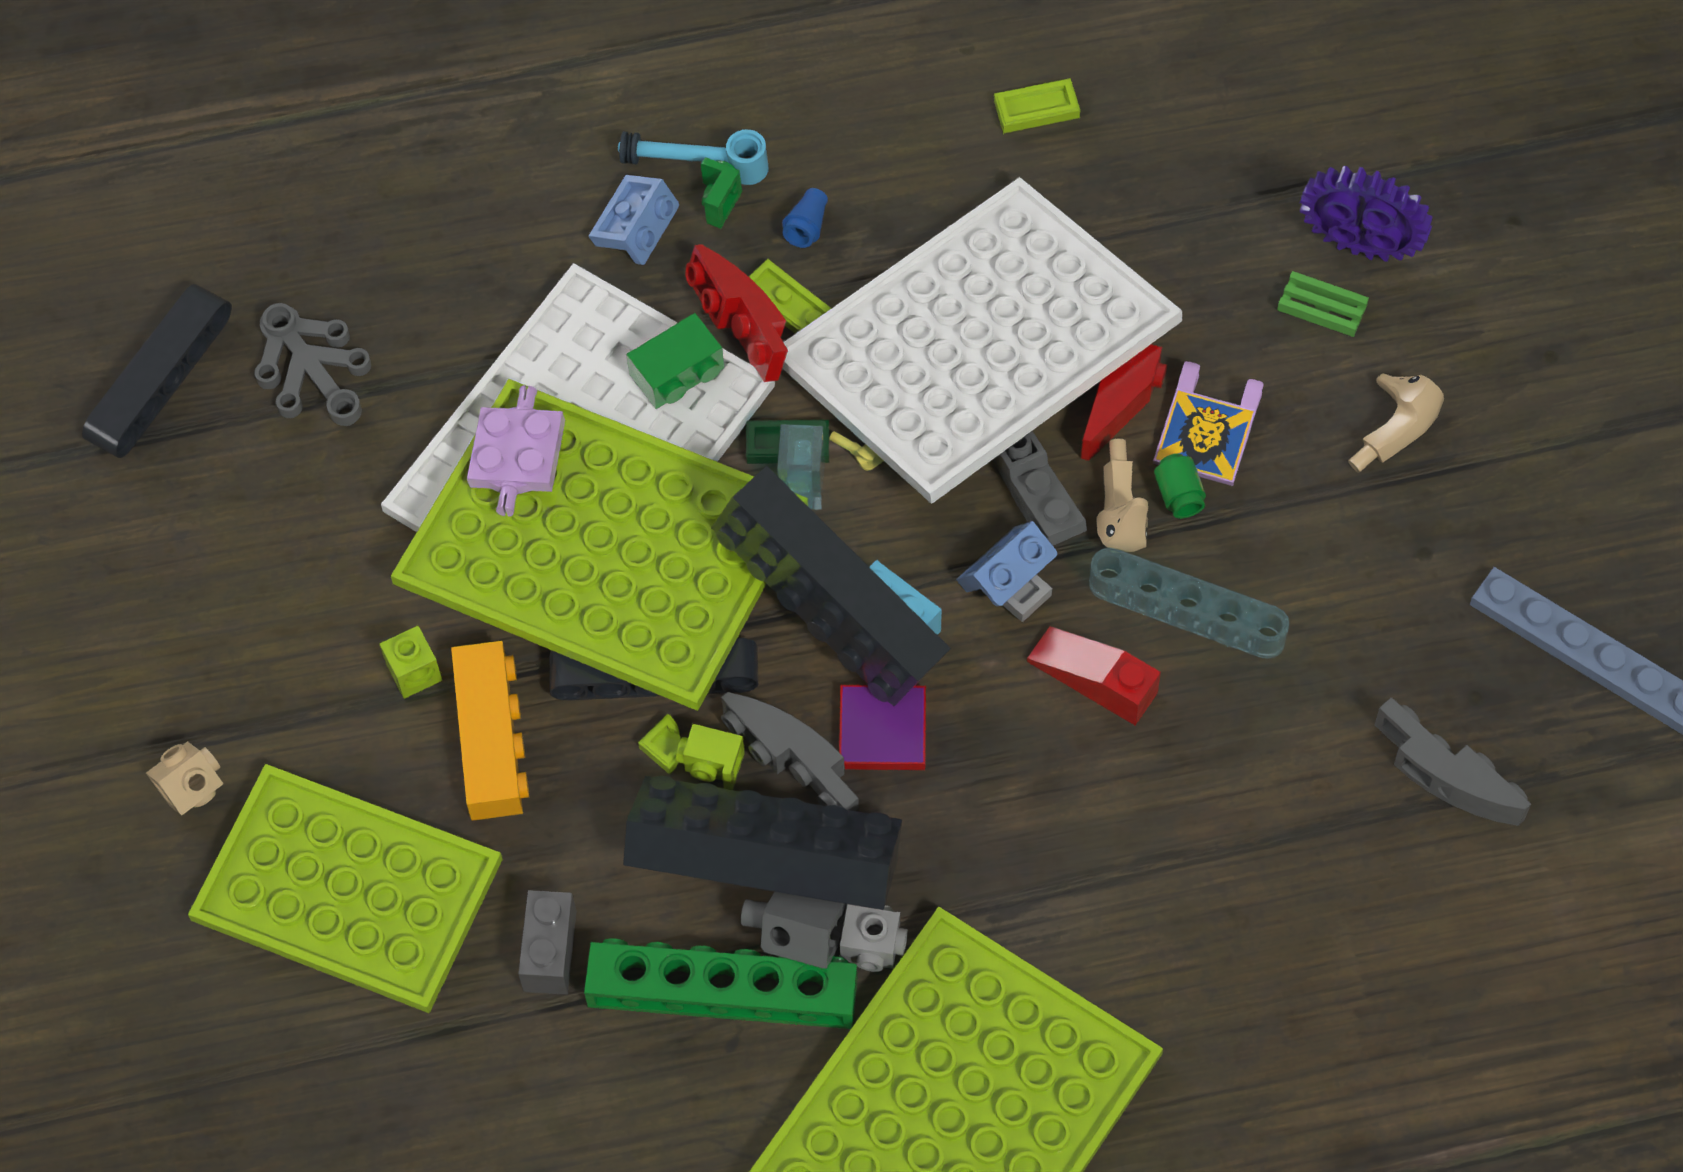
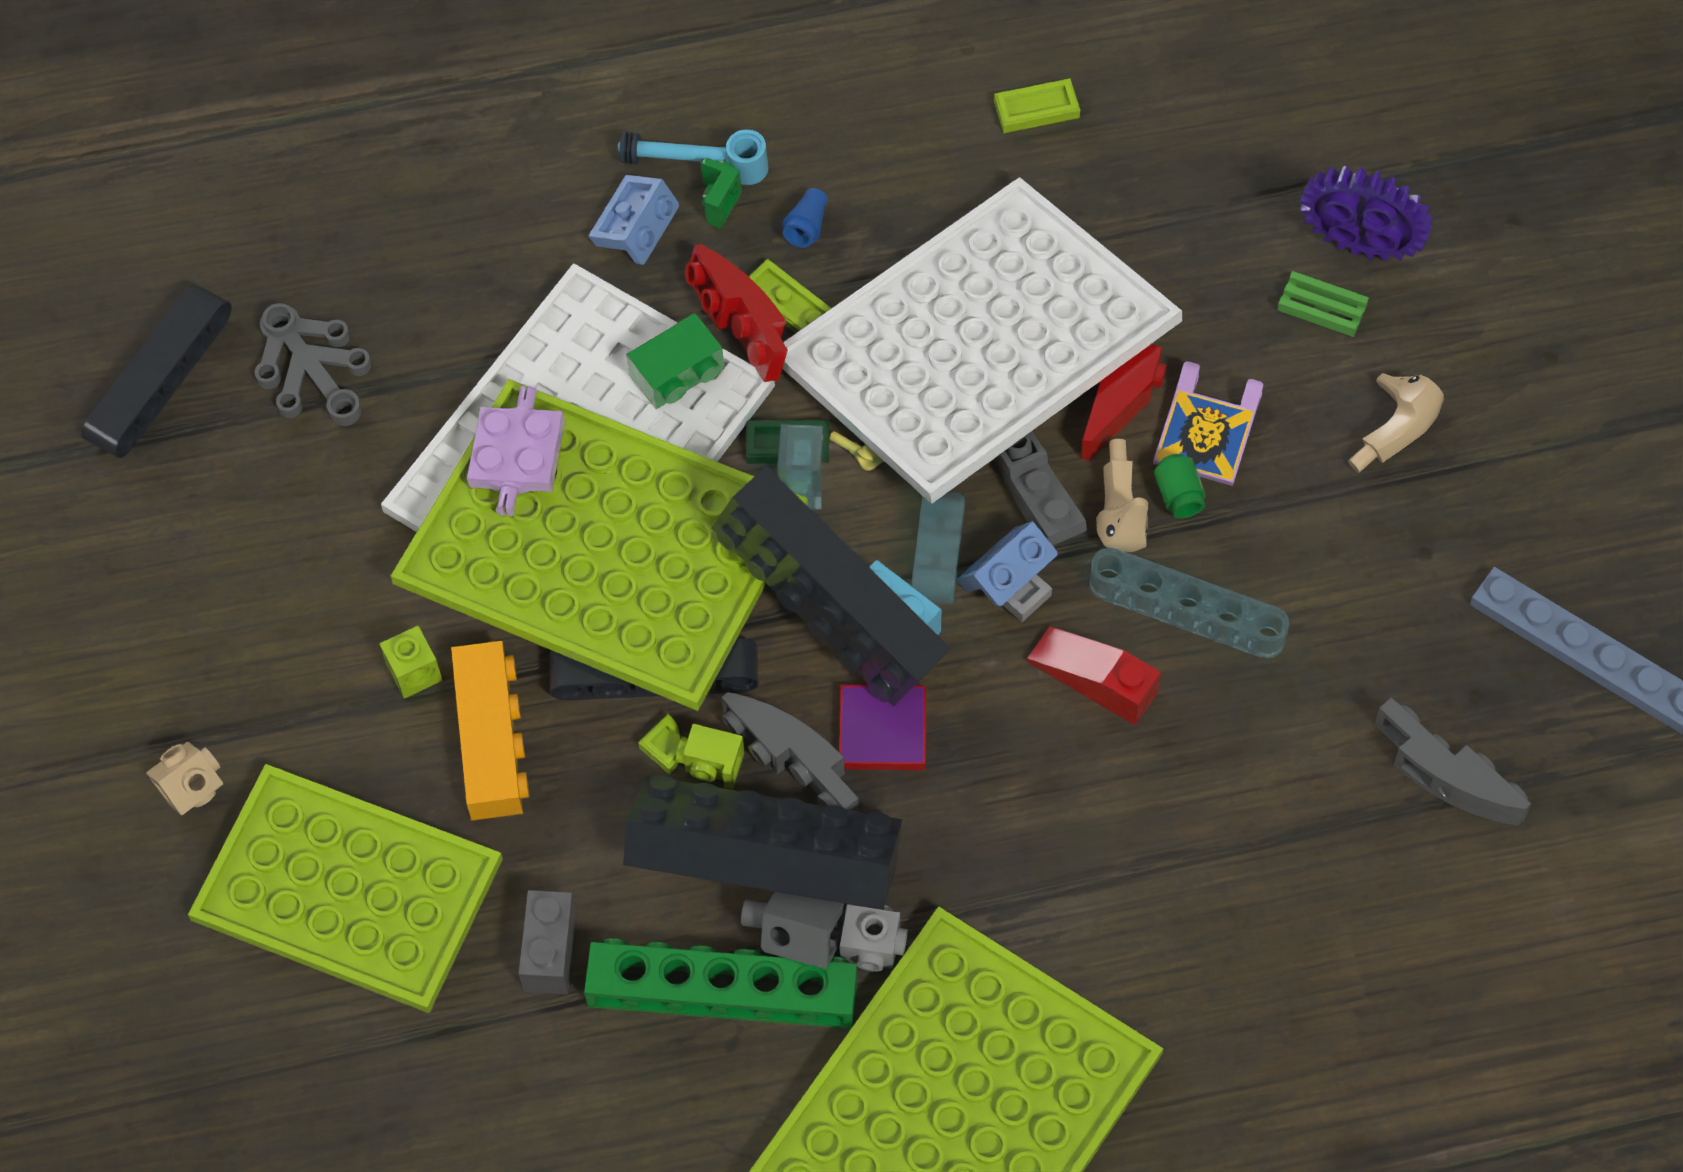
(939, 547): none -> clear light blue beam

